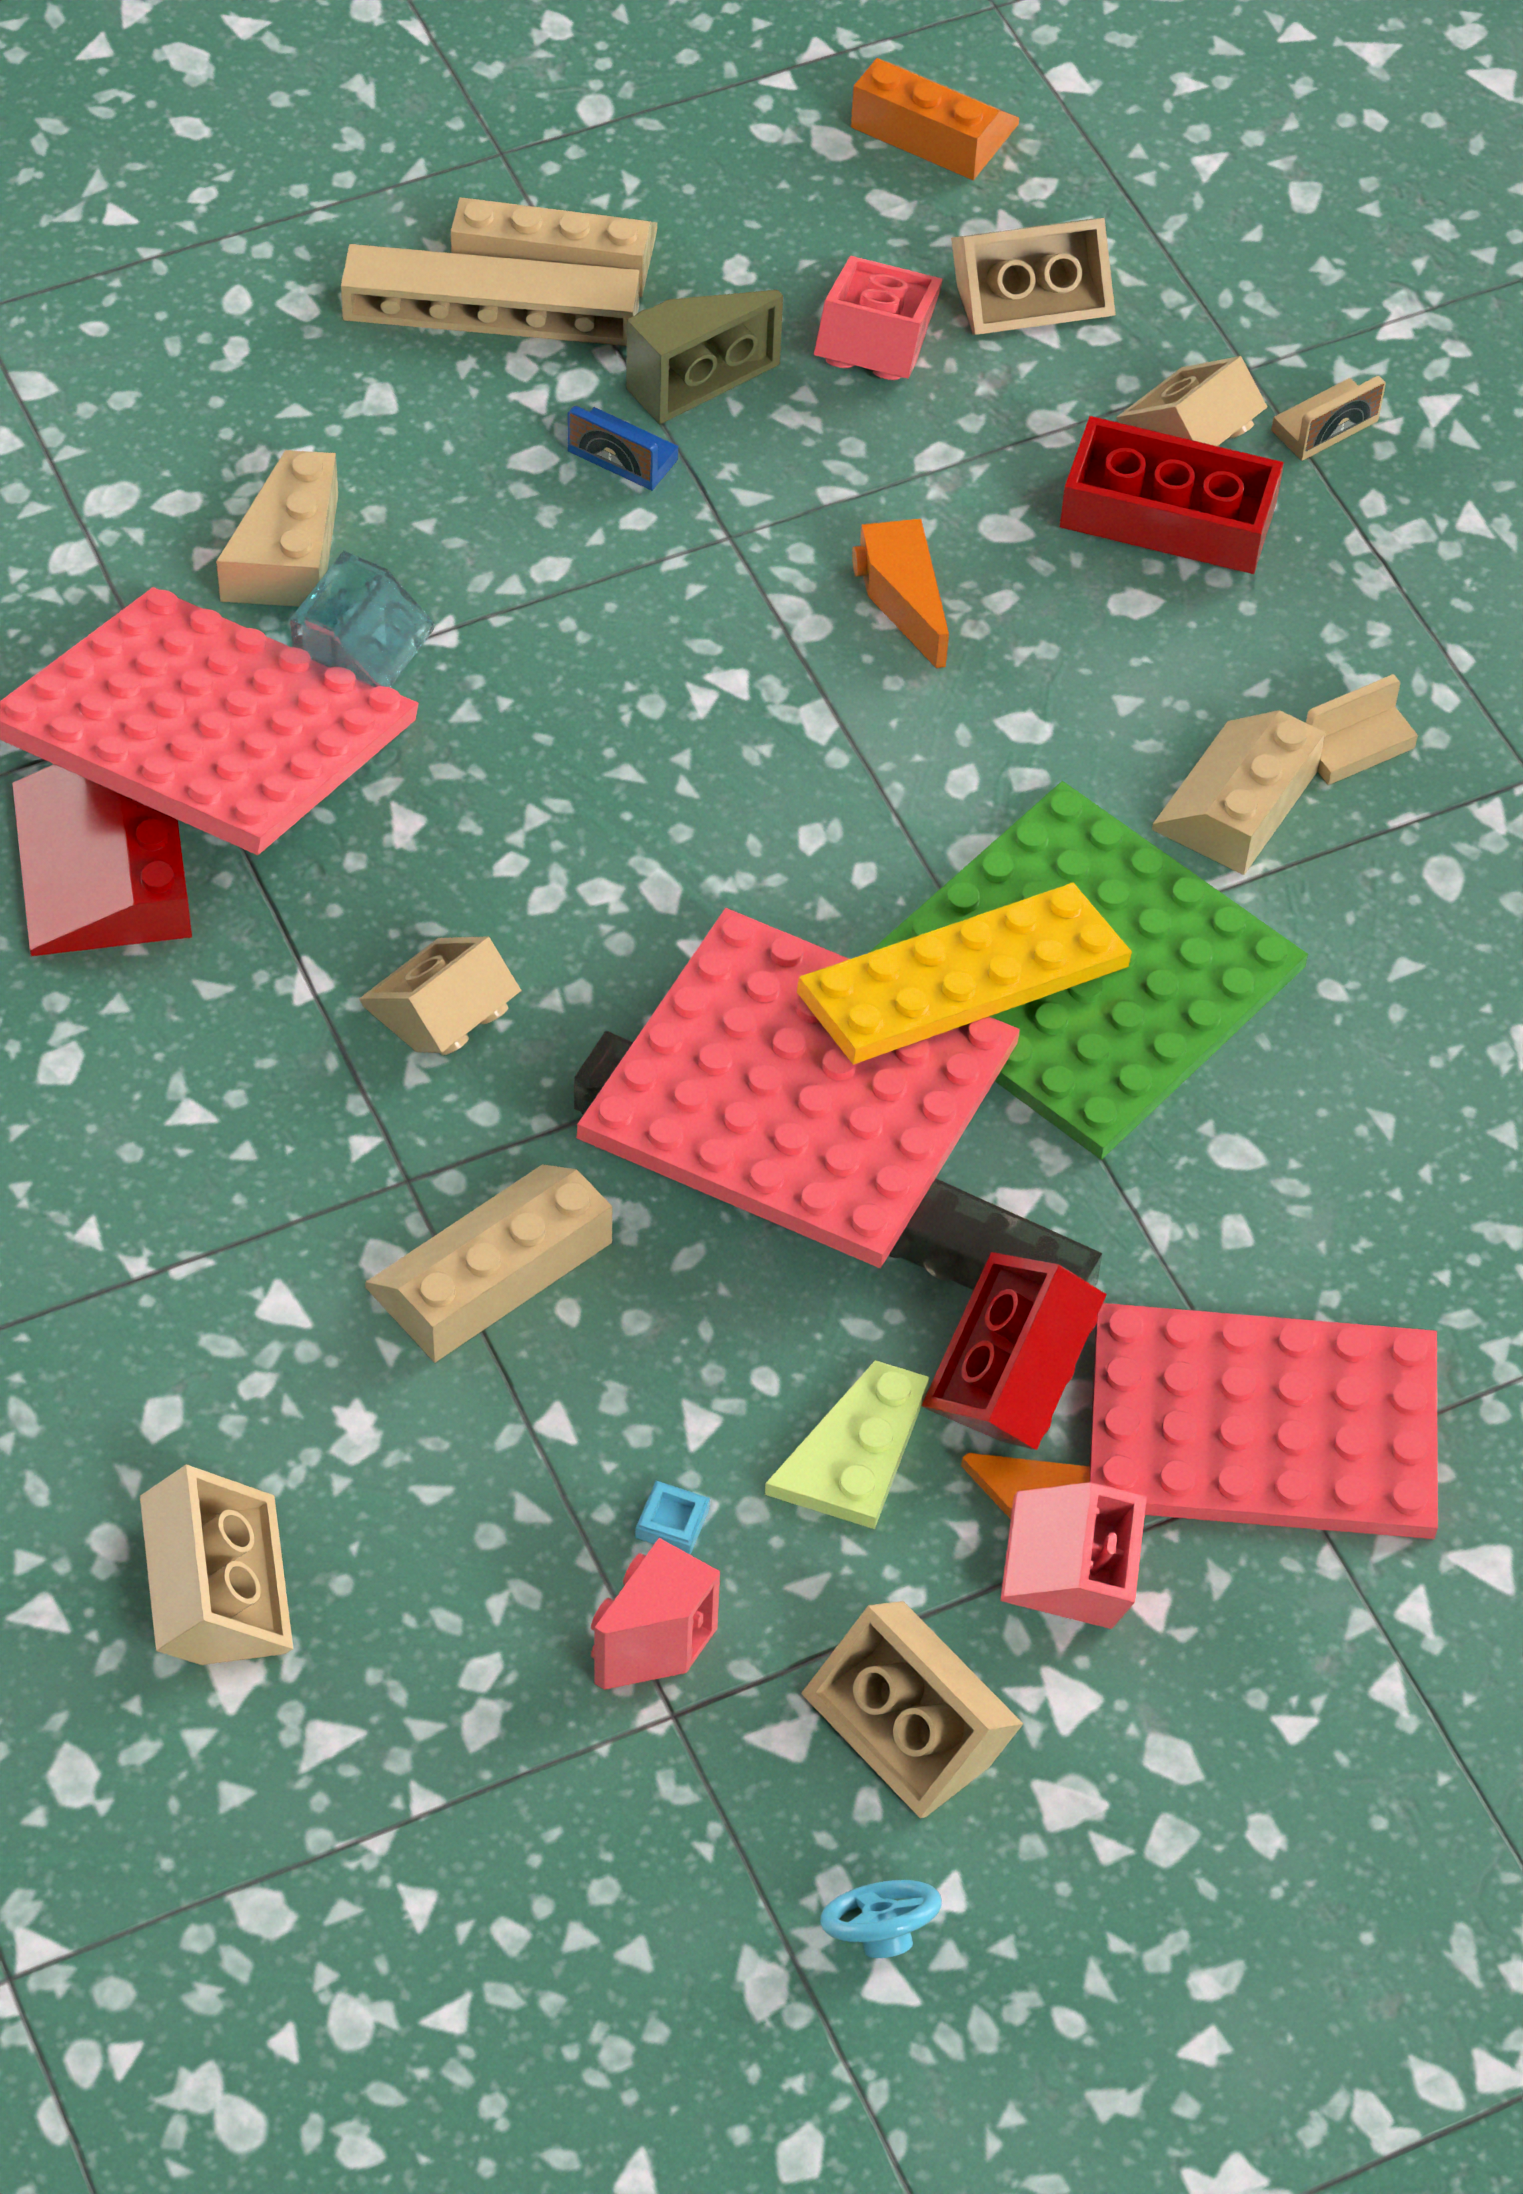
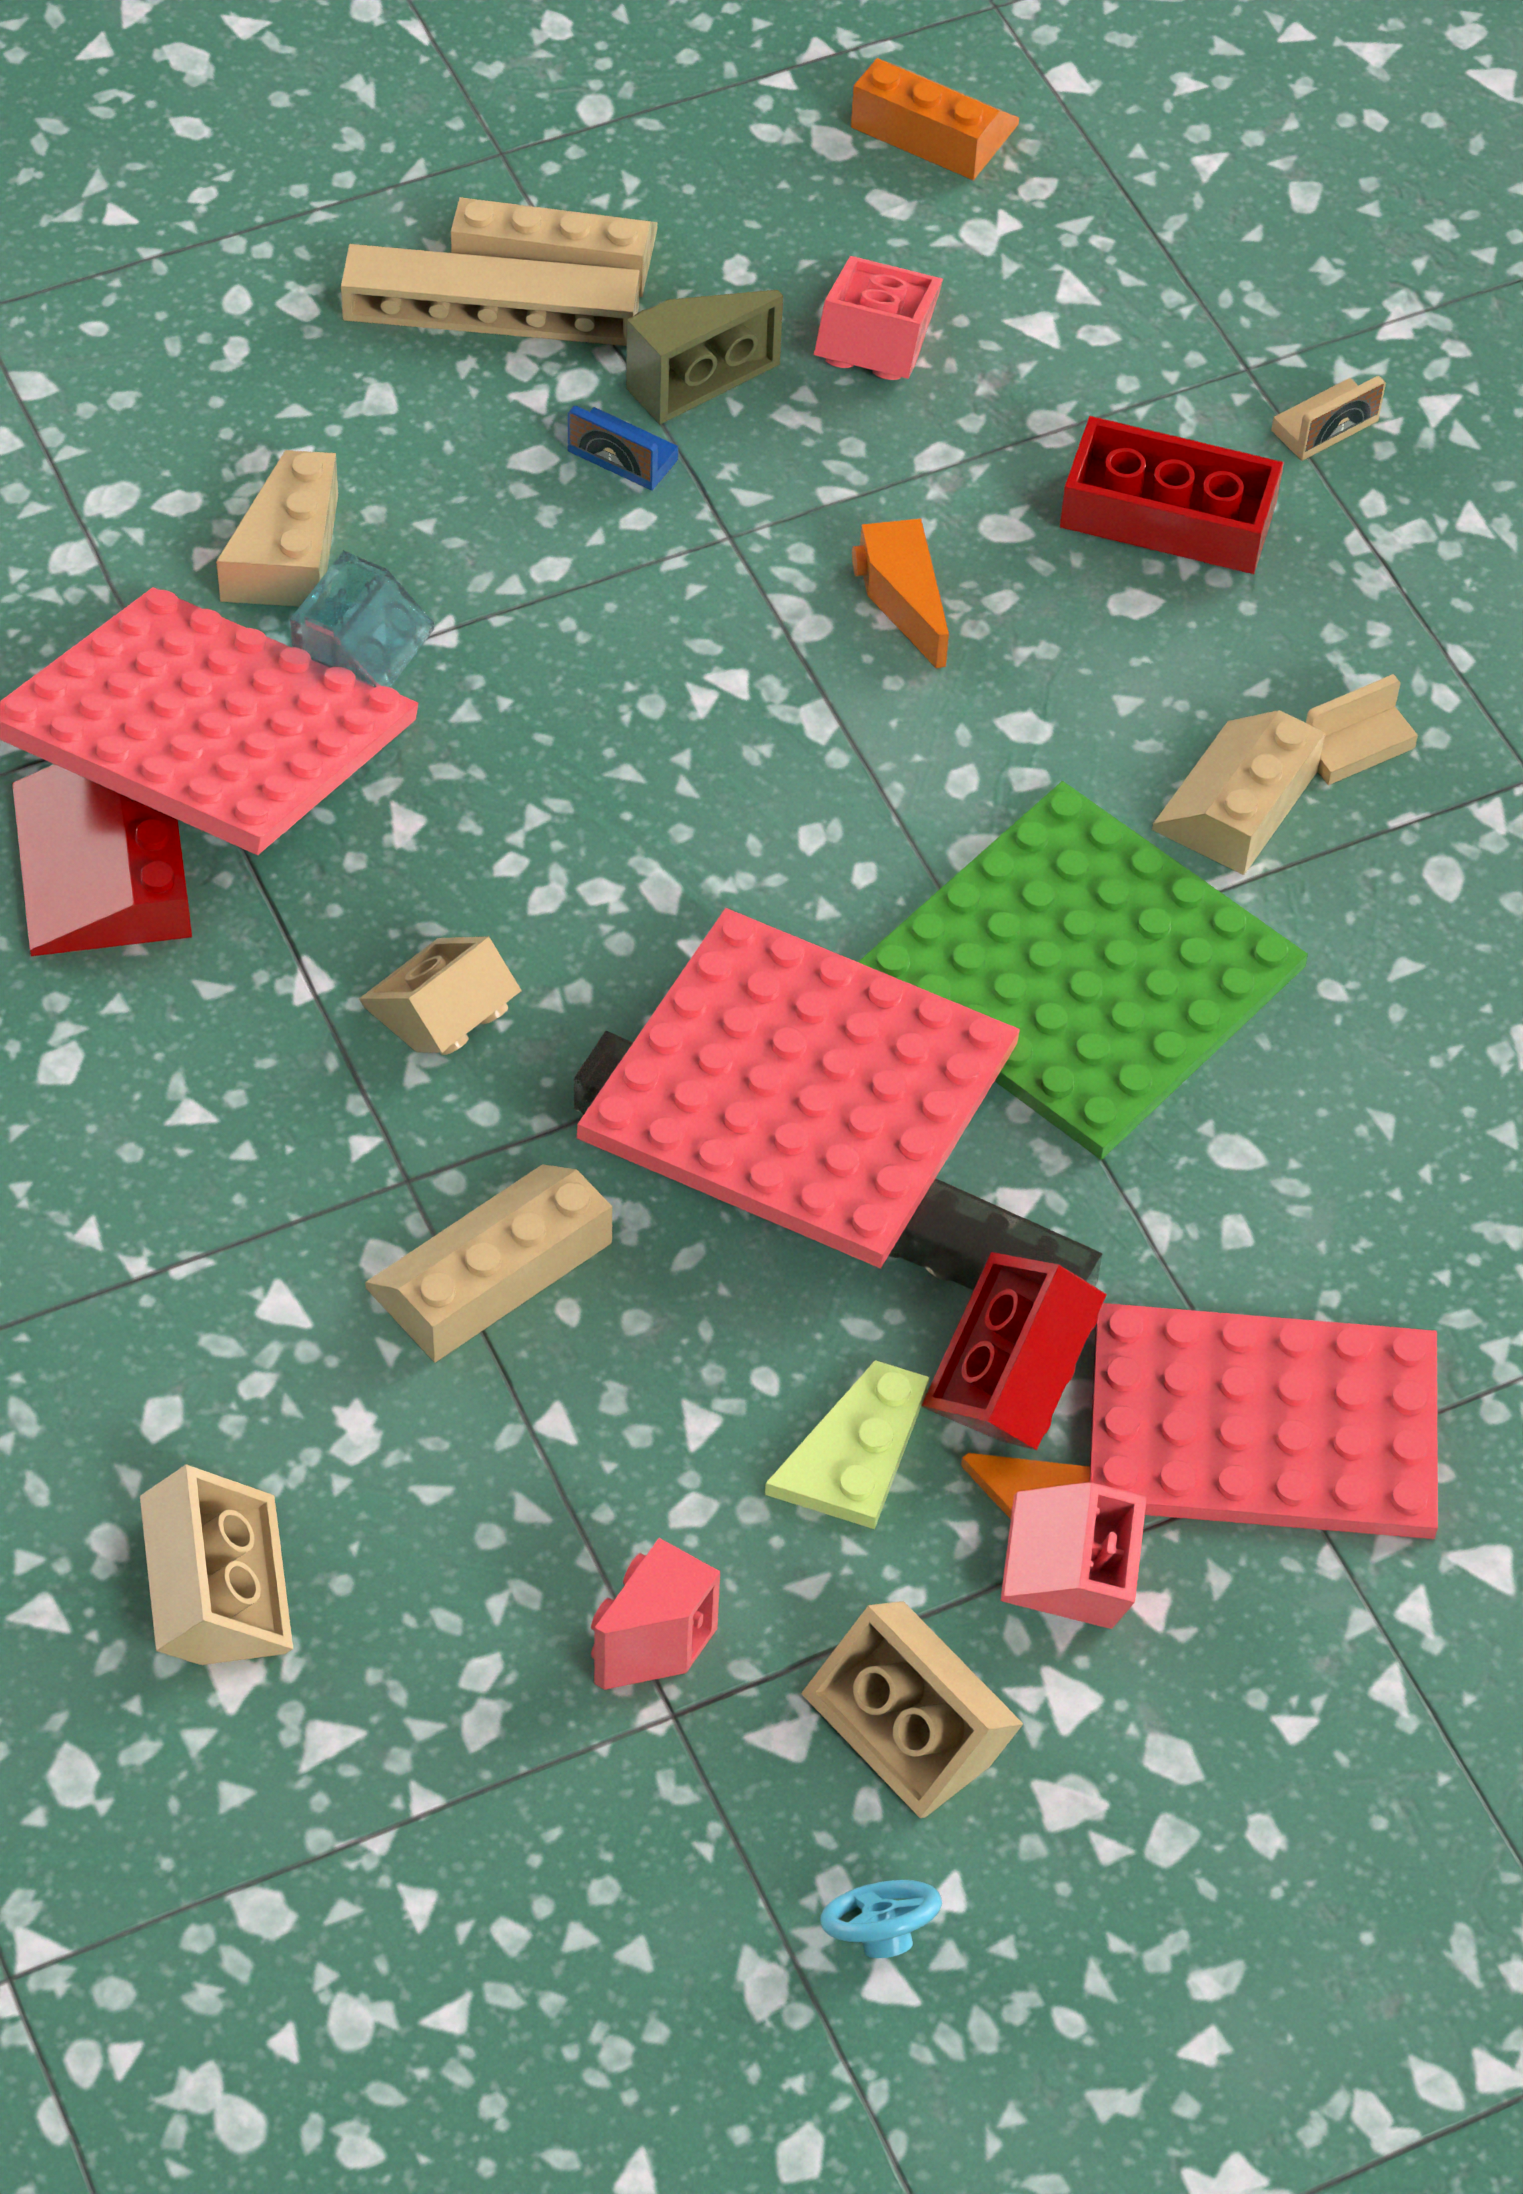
(672, 1516): medium azure tile -> none
(963, 972): yellow plate -> none
(1034, 275): tan slope -> none
(1200, 403): tan slope -> none

